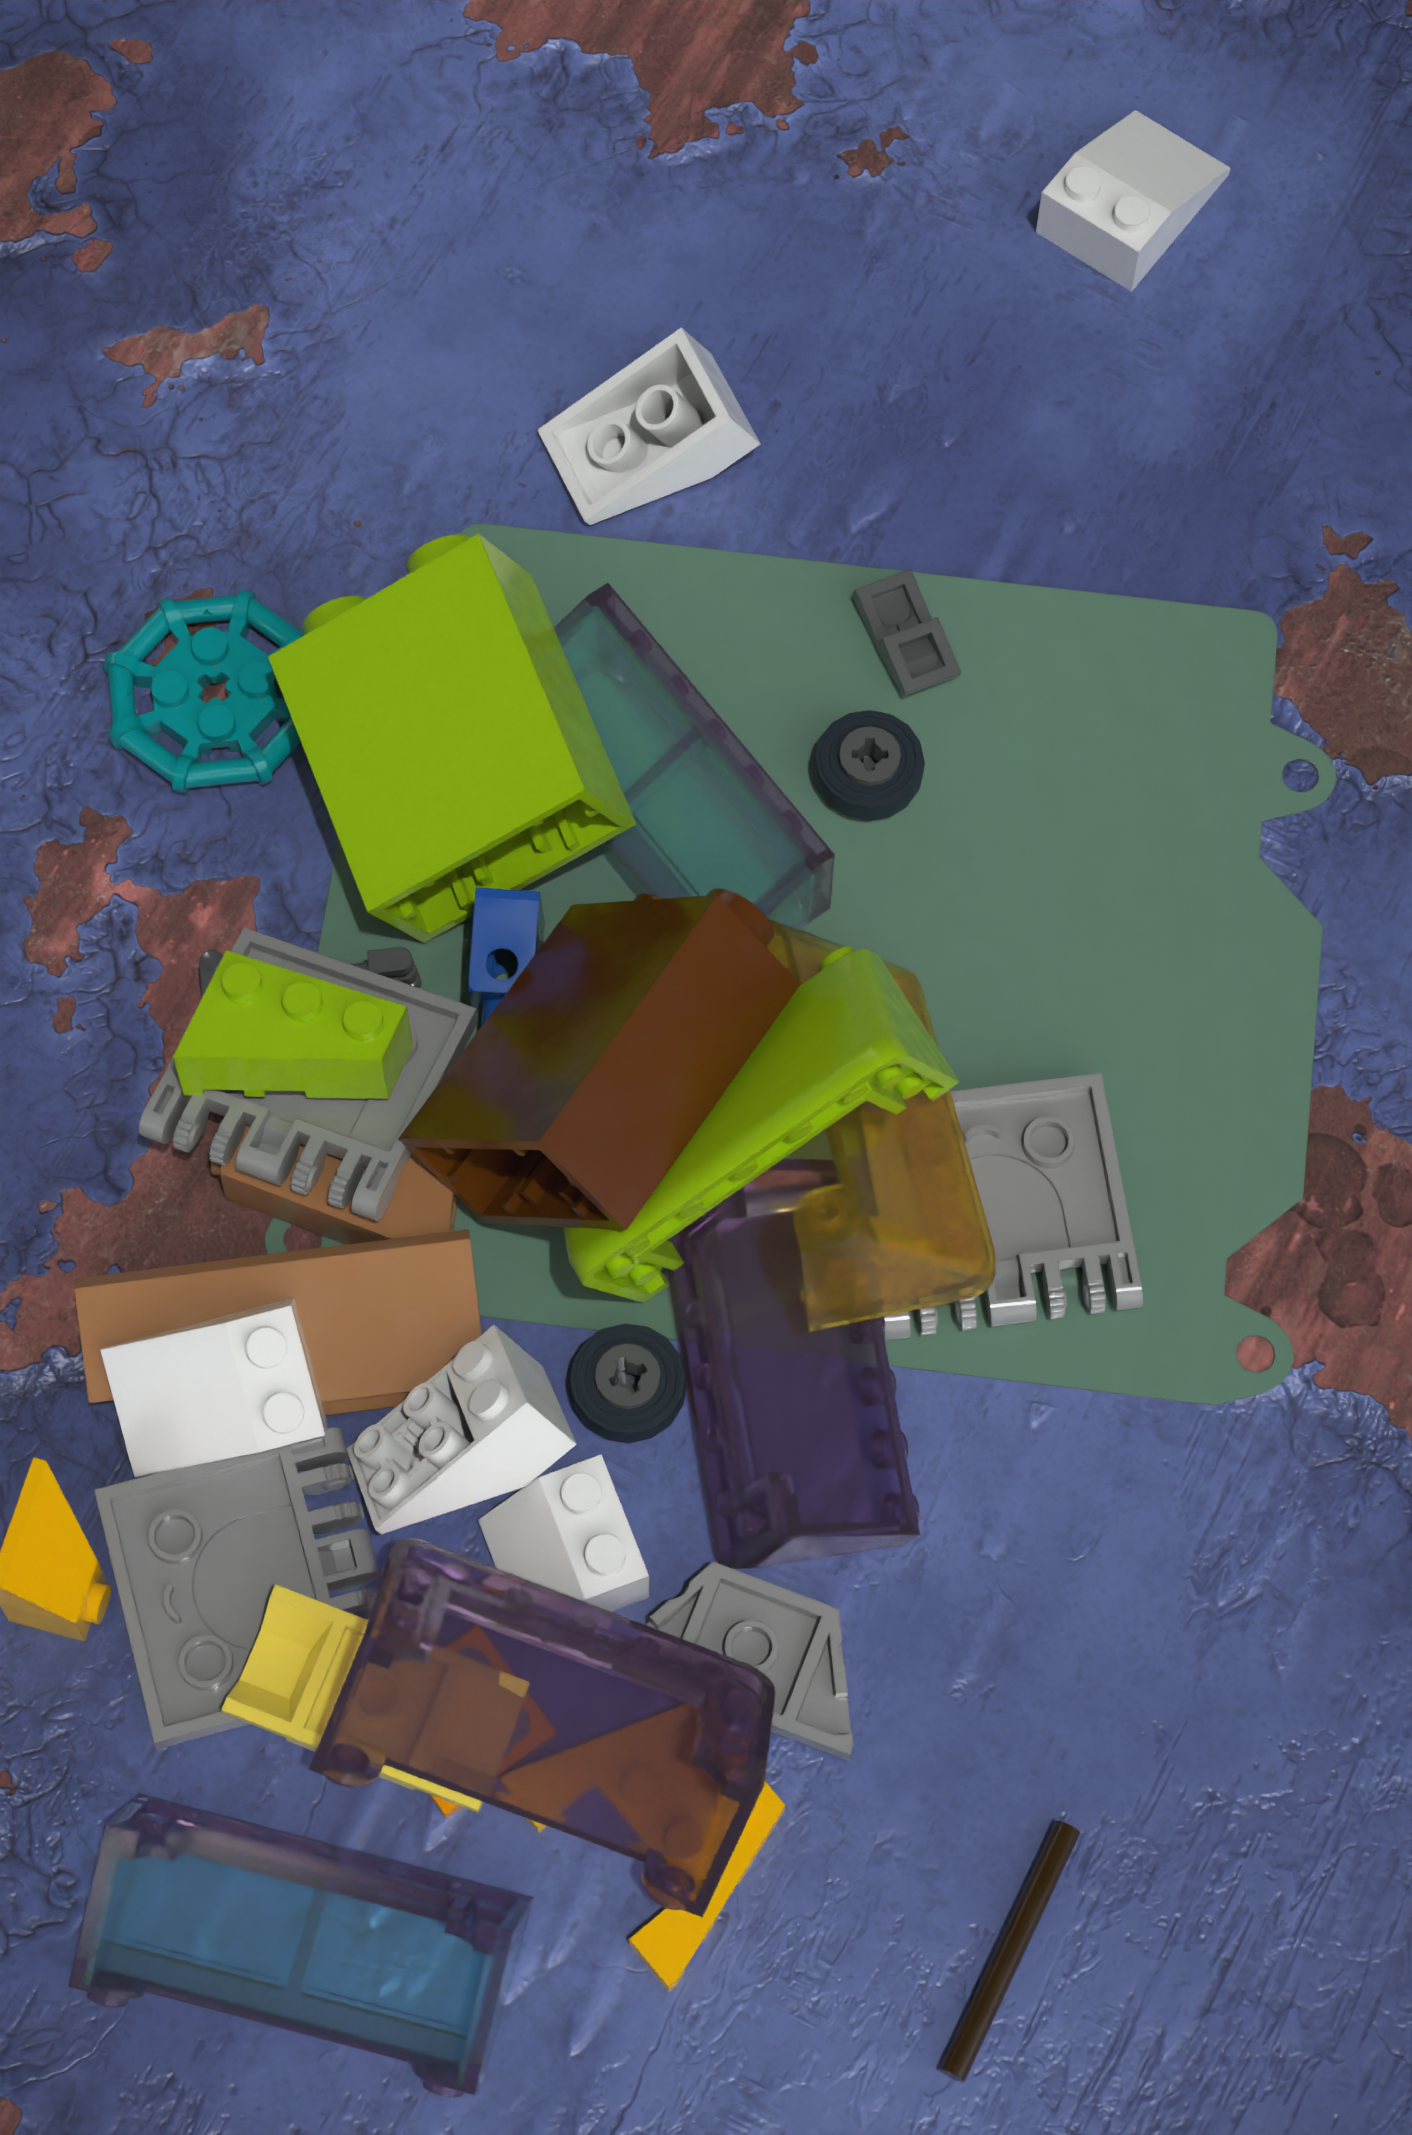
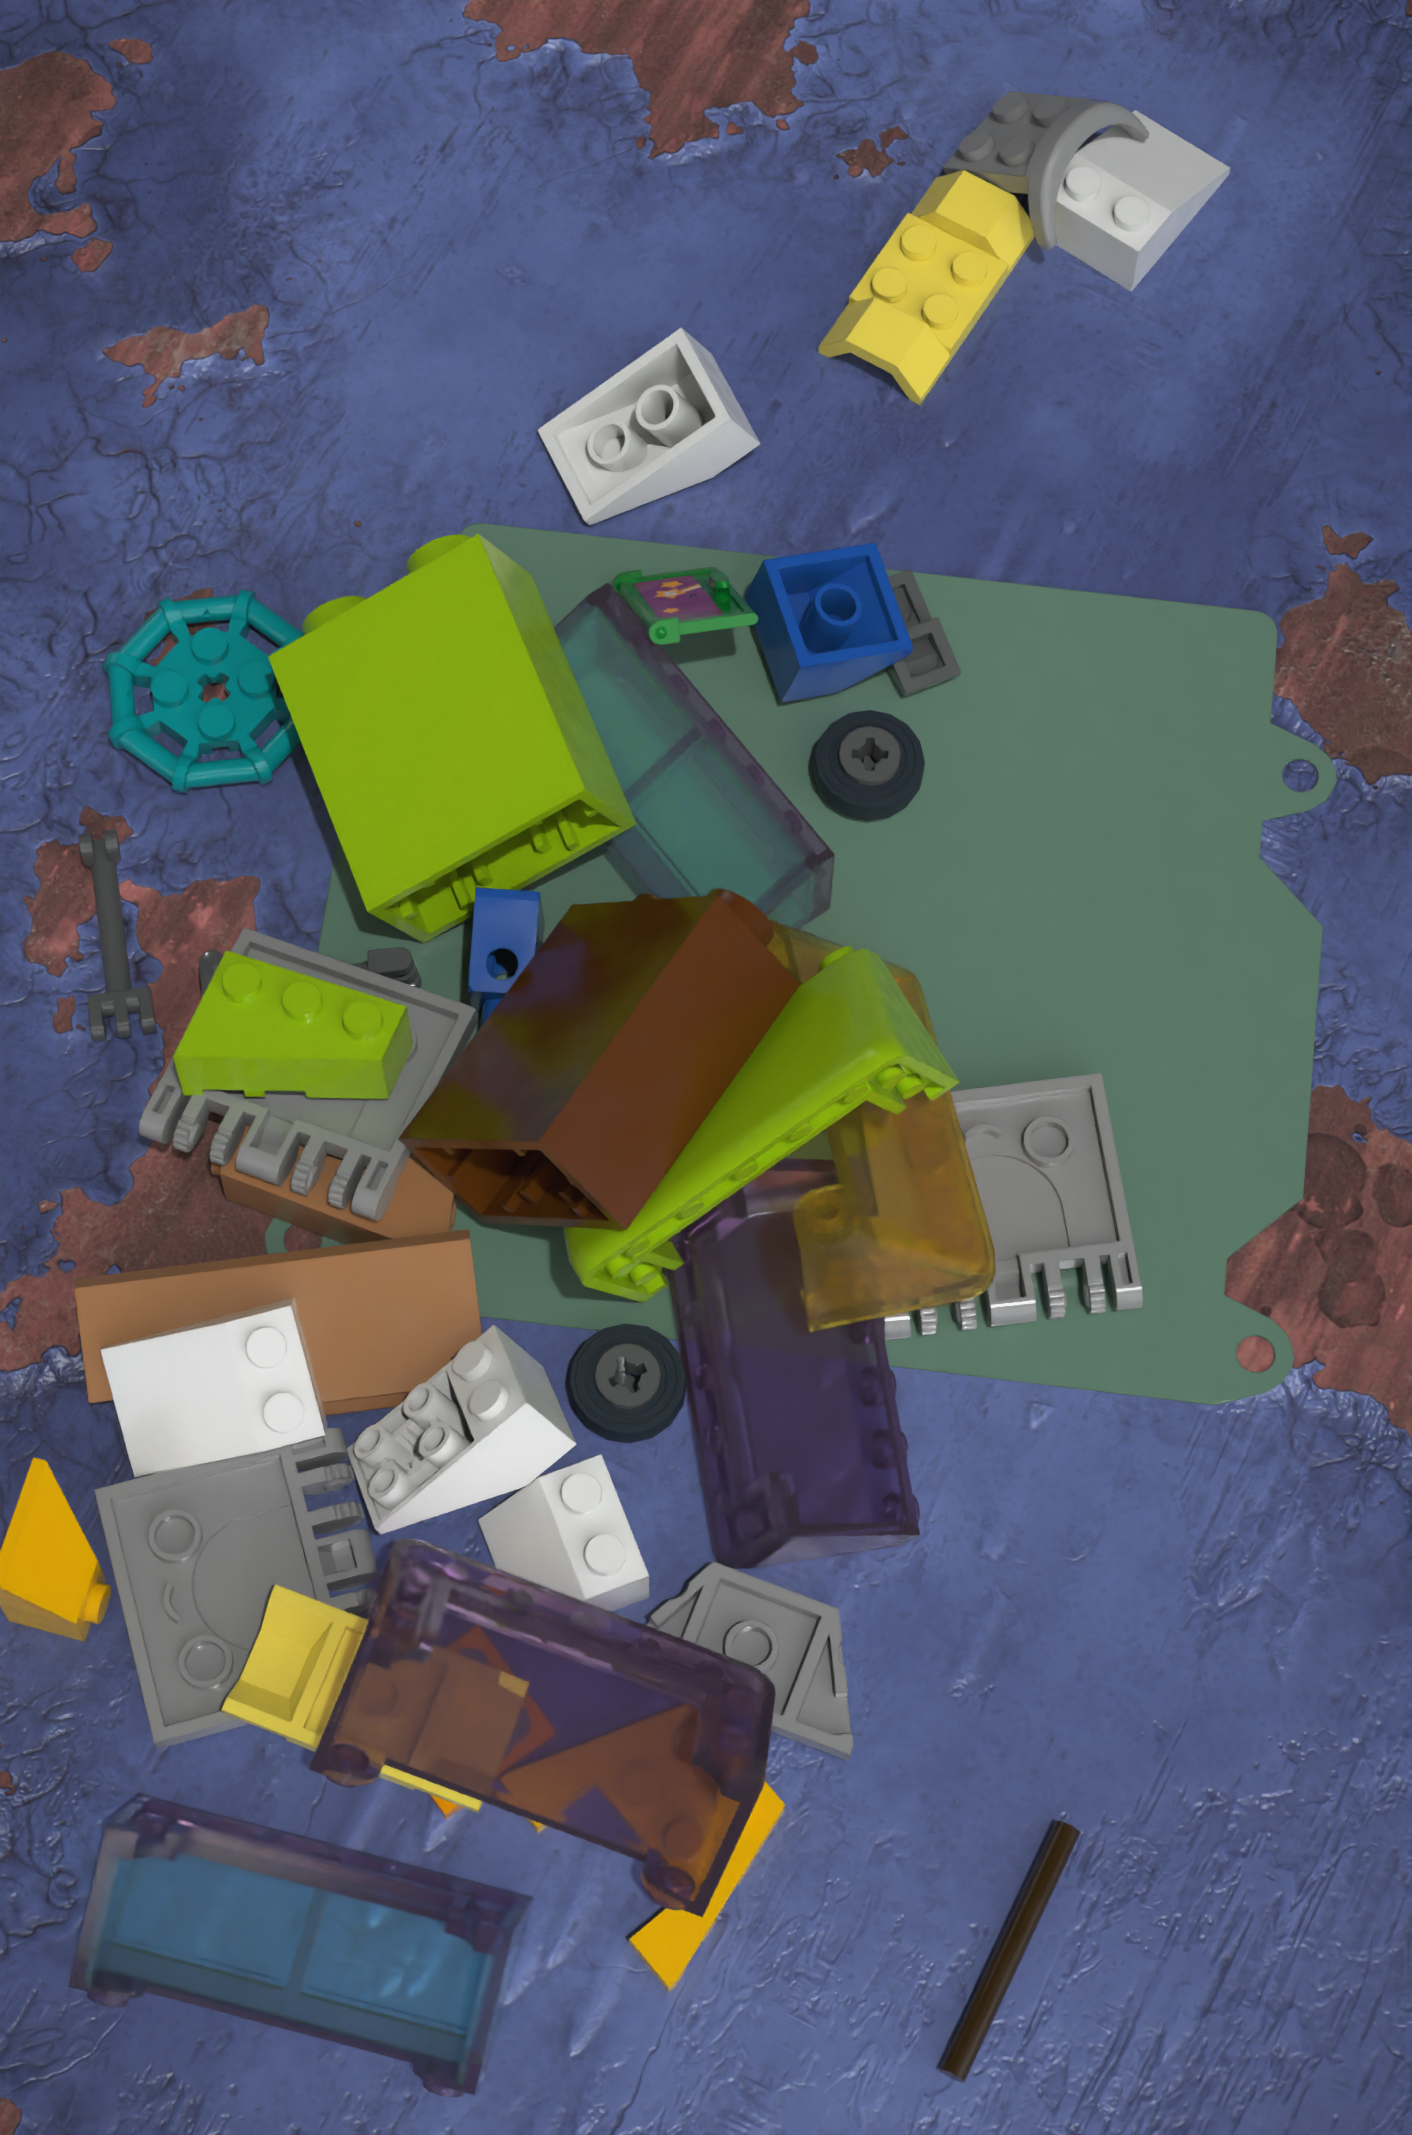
(120, 1000): none -> dark grey hinge
(683, 602): none -> green door
(826, 620): none -> blue slope
(932, 281): none -> light yellow piece
(1030, 144): none -> light grey piece

